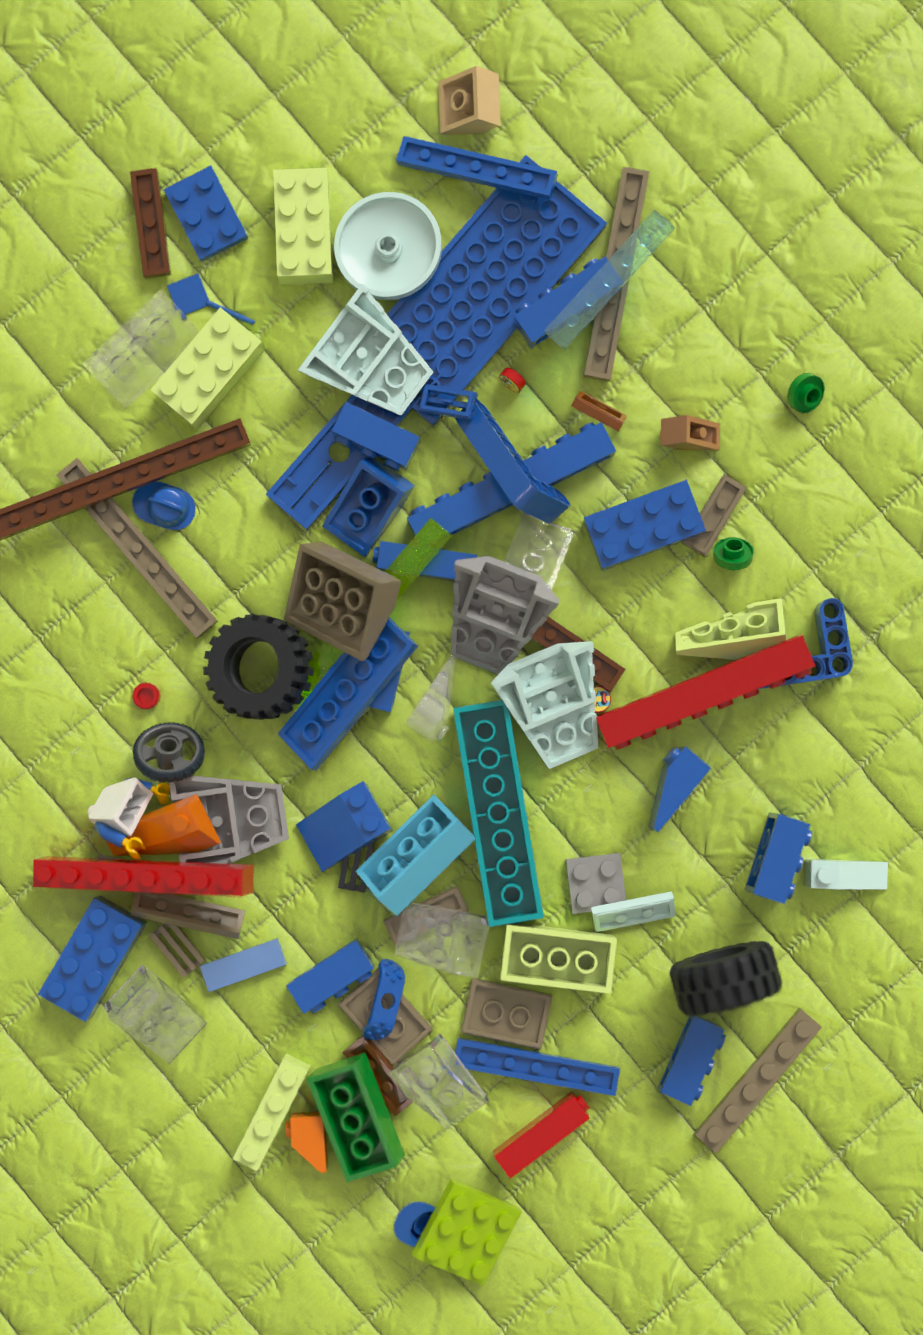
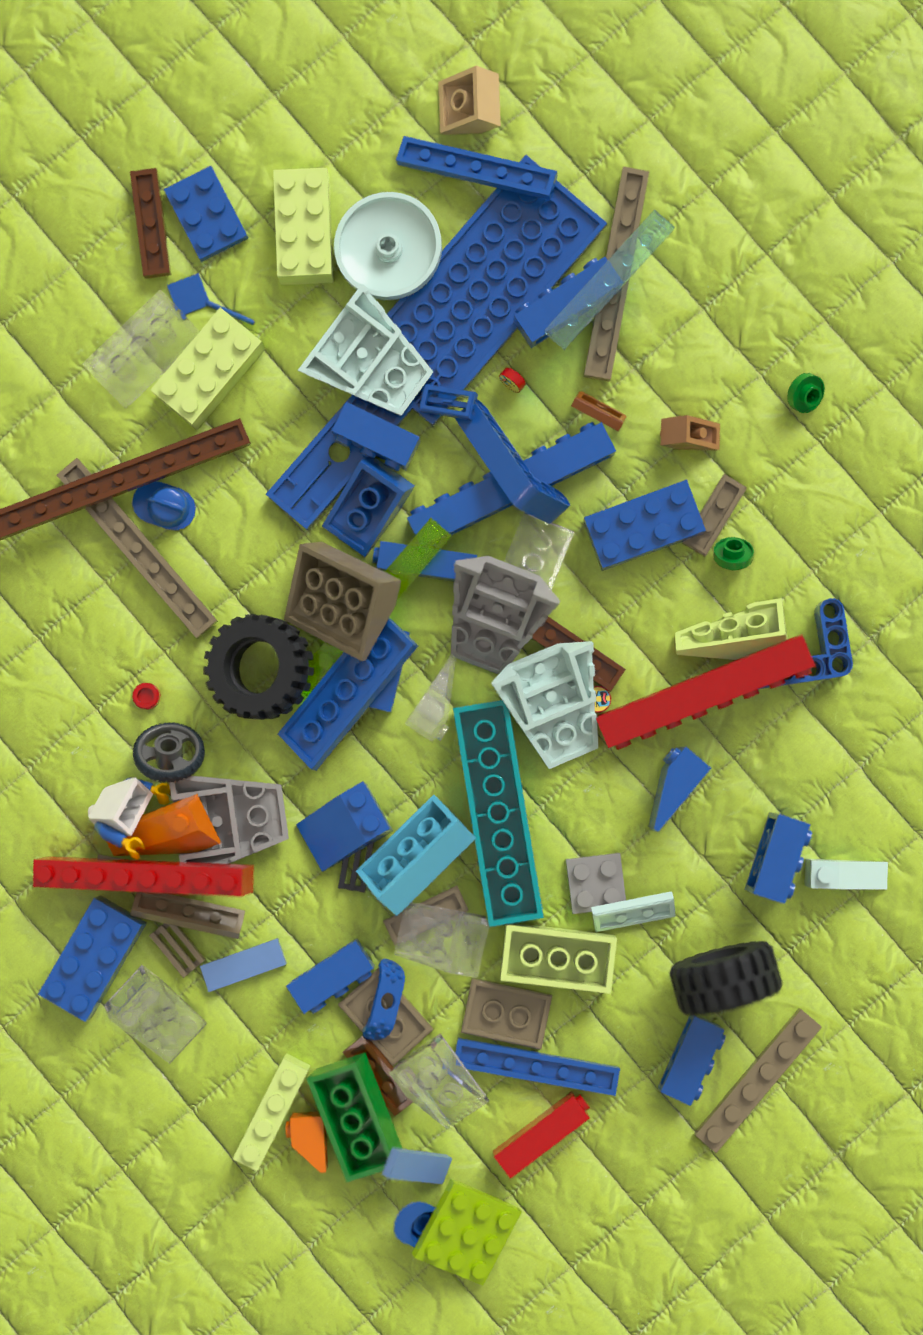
(417, 1166): none -> medium blue tile

